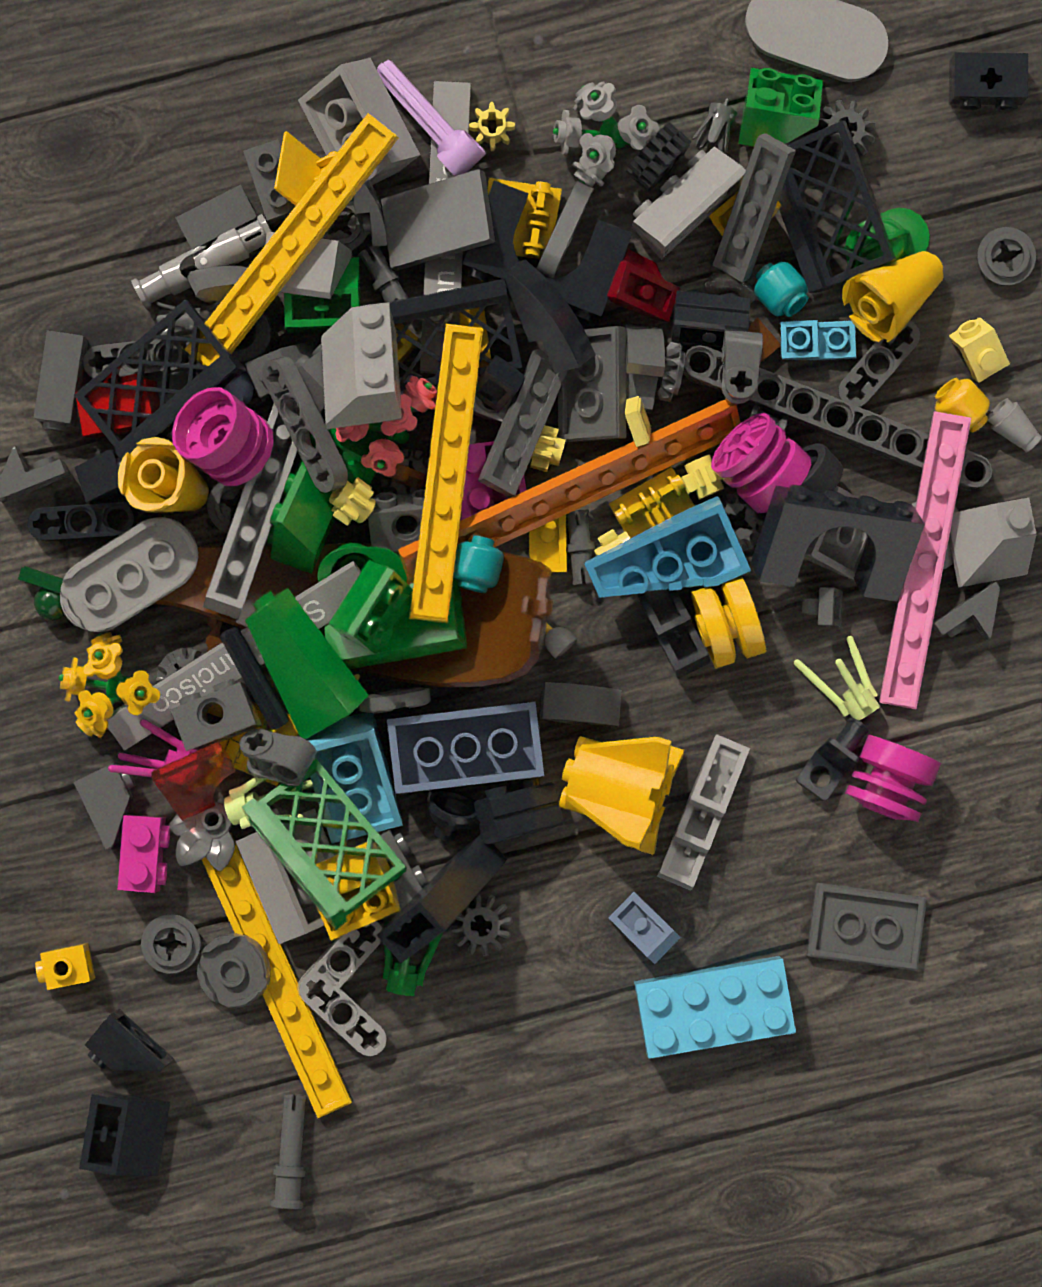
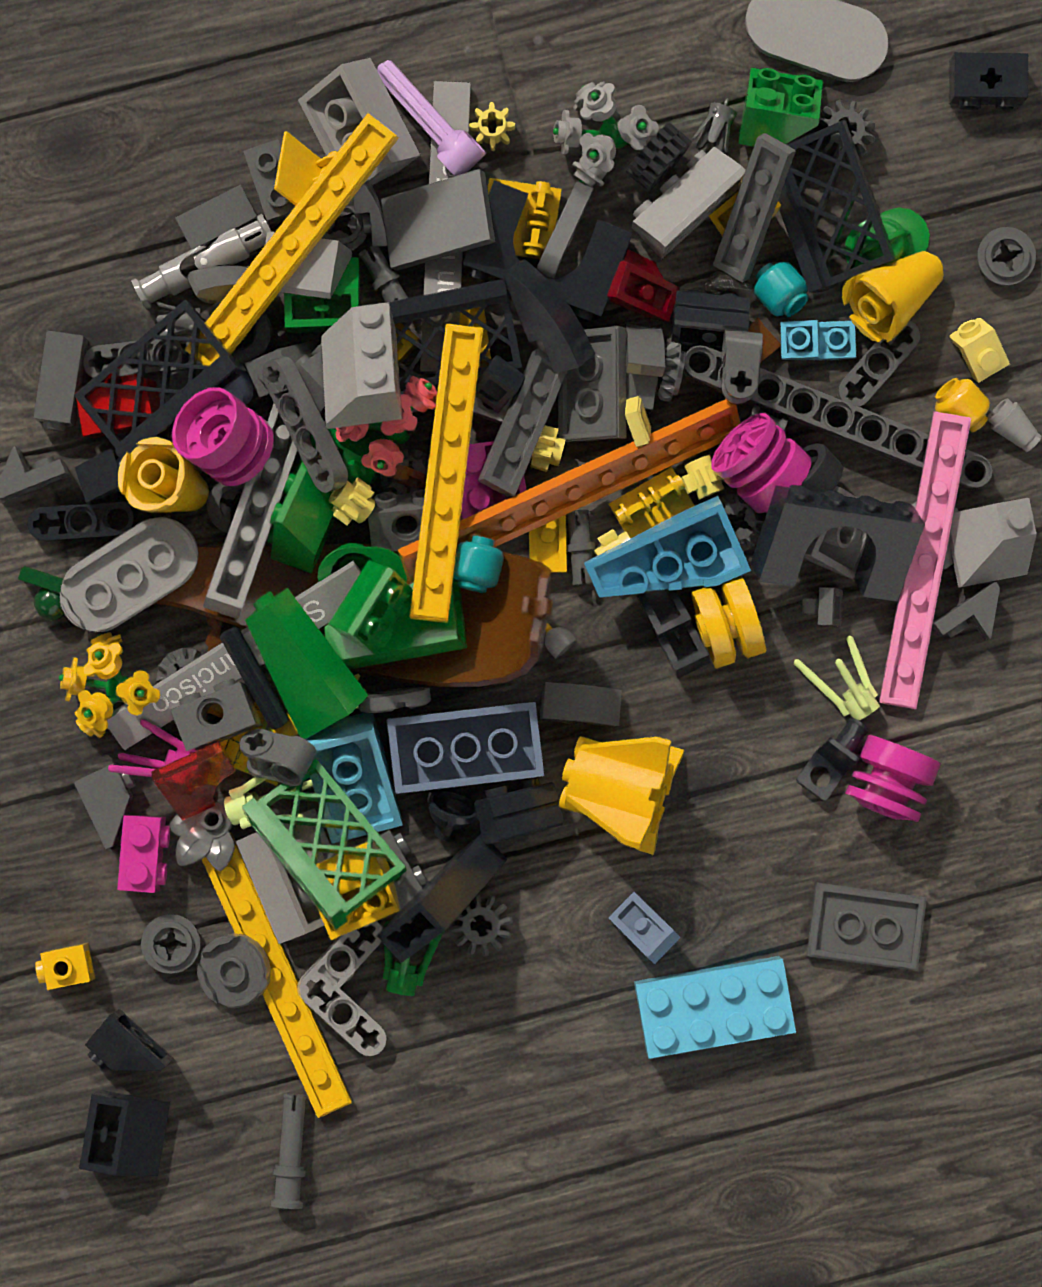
(703, 812): light grey slope -> none

